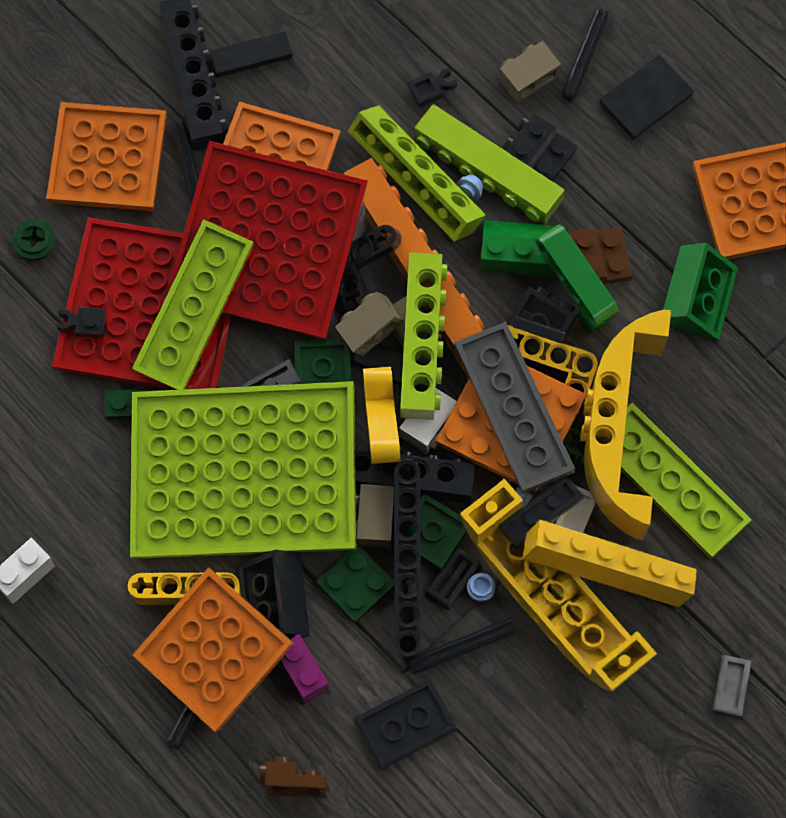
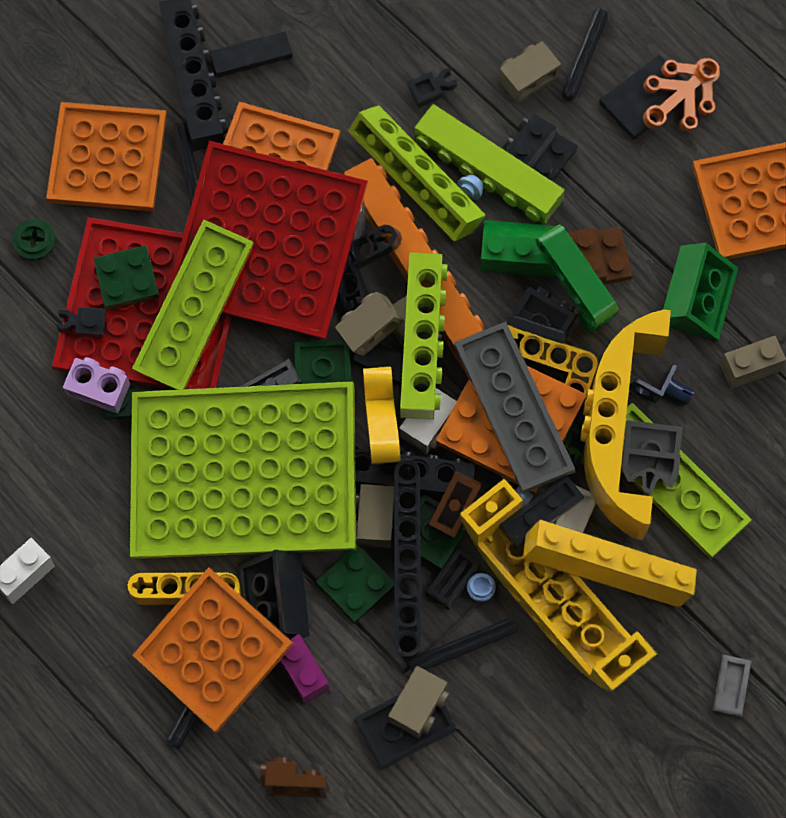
(93, 391): none -> lavender brick
(126, 277): none -> dark green plate
(418, 702): none -> dark tan brick
(454, 501): none -> reddish brown brick
(652, 453): none -> dark grey plate
(667, 386): none -> dark blue bracket
(684, 90): none -> orange plant
(753, 362): none -> dark tan brick

